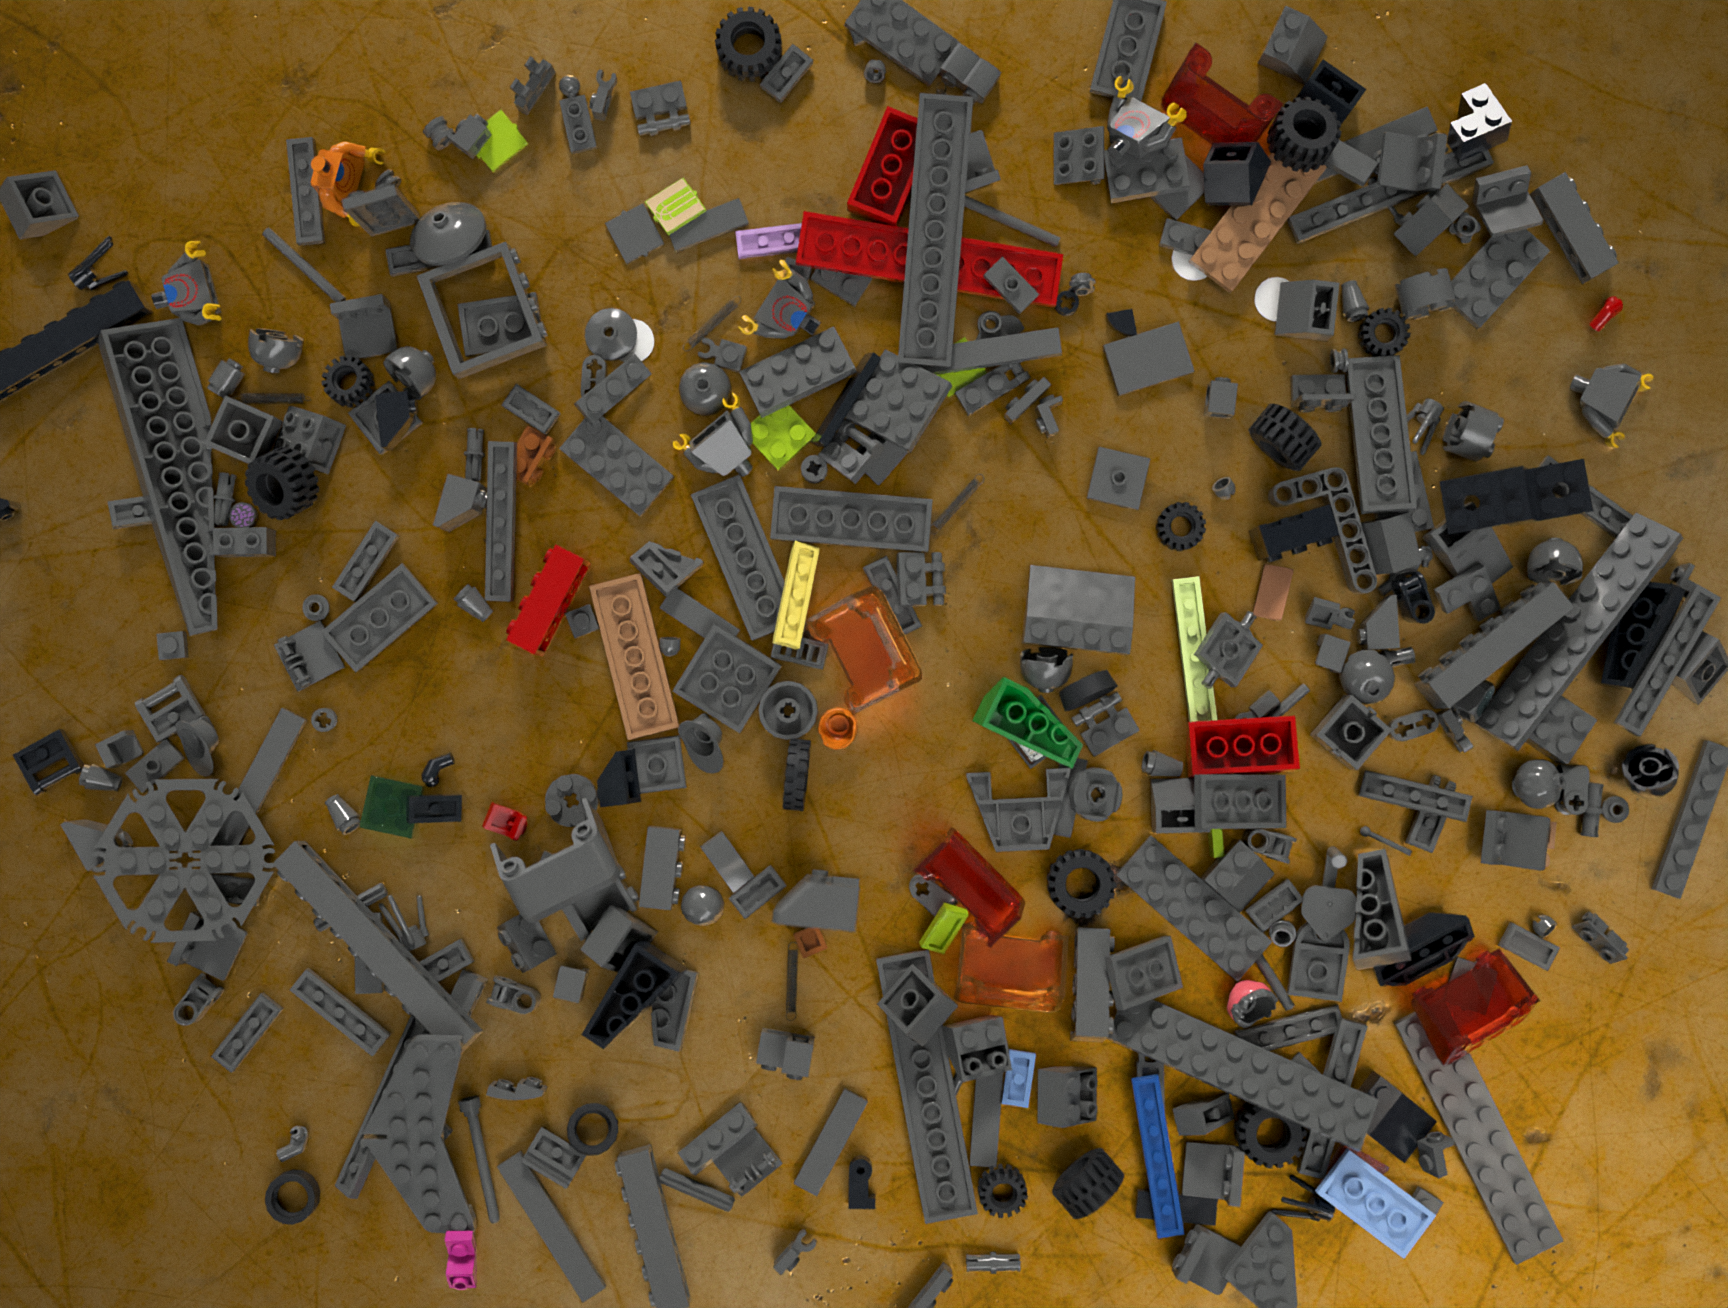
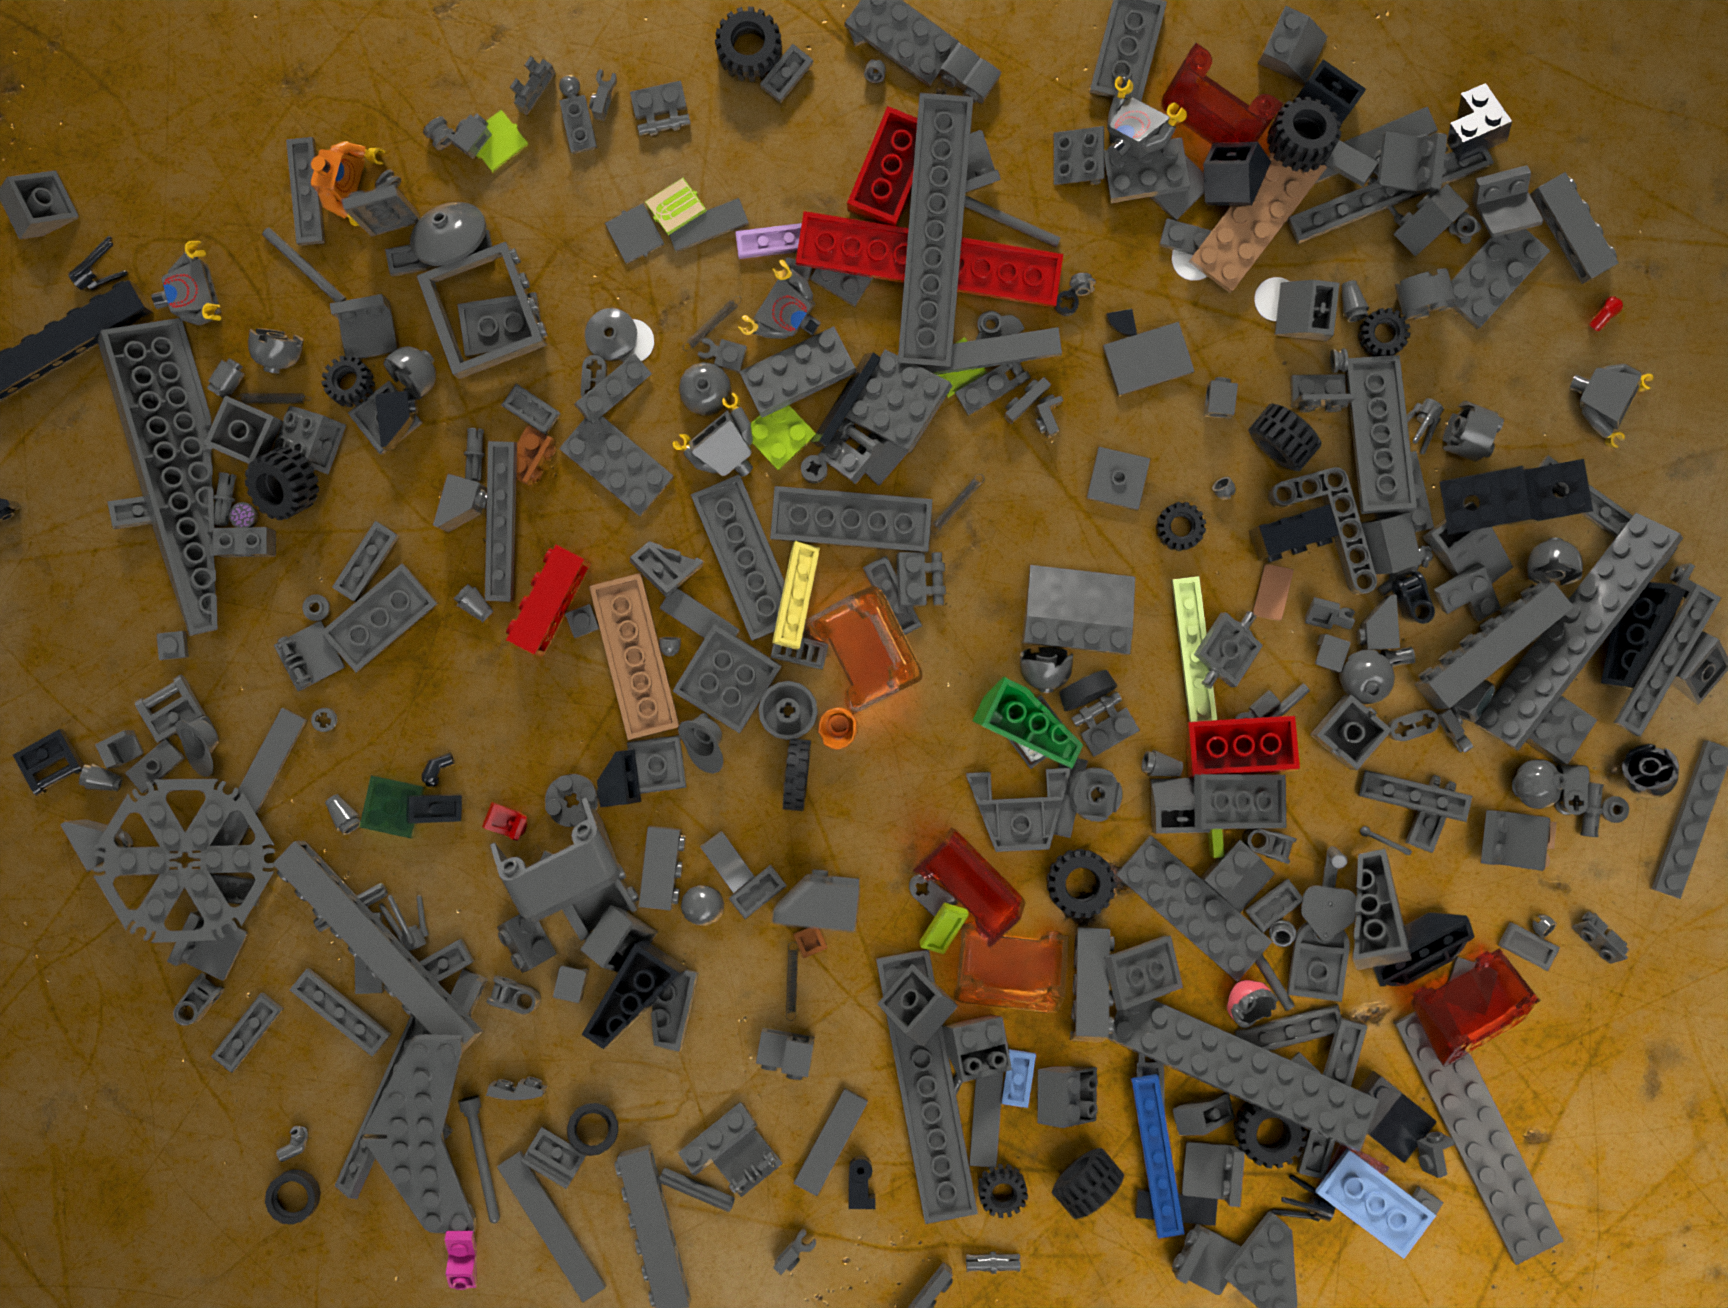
(1010, 285): dark grey plate -> none

